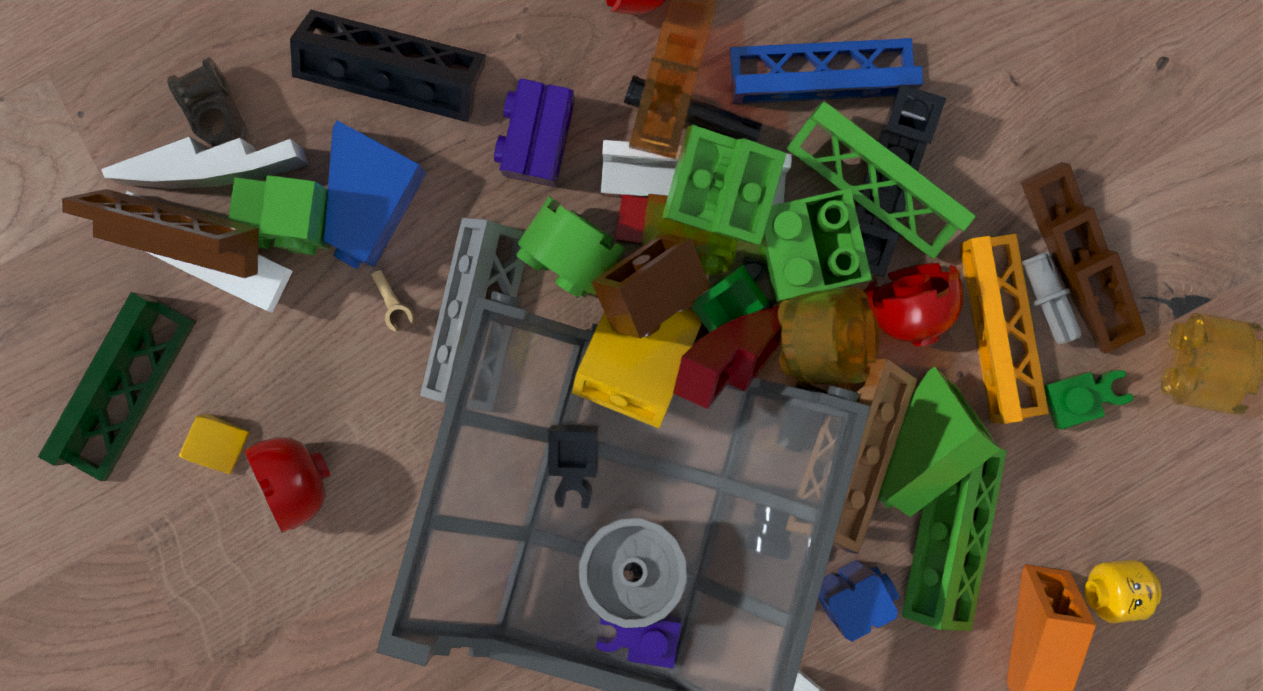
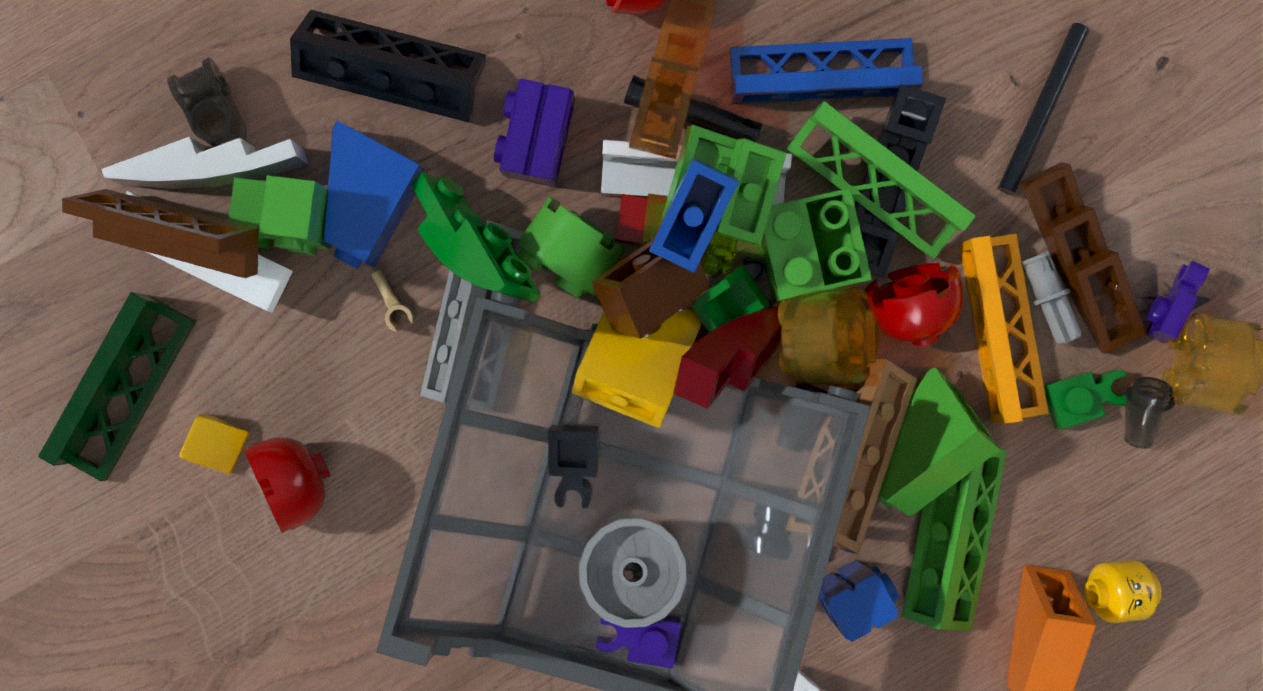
(465, 245): none -> green slope
(693, 214): none -> blue slope
(1043, 108): none -> black bar
(1146, 410): none -> clear smoke cone
(1171, 311): none -> dark purple plate

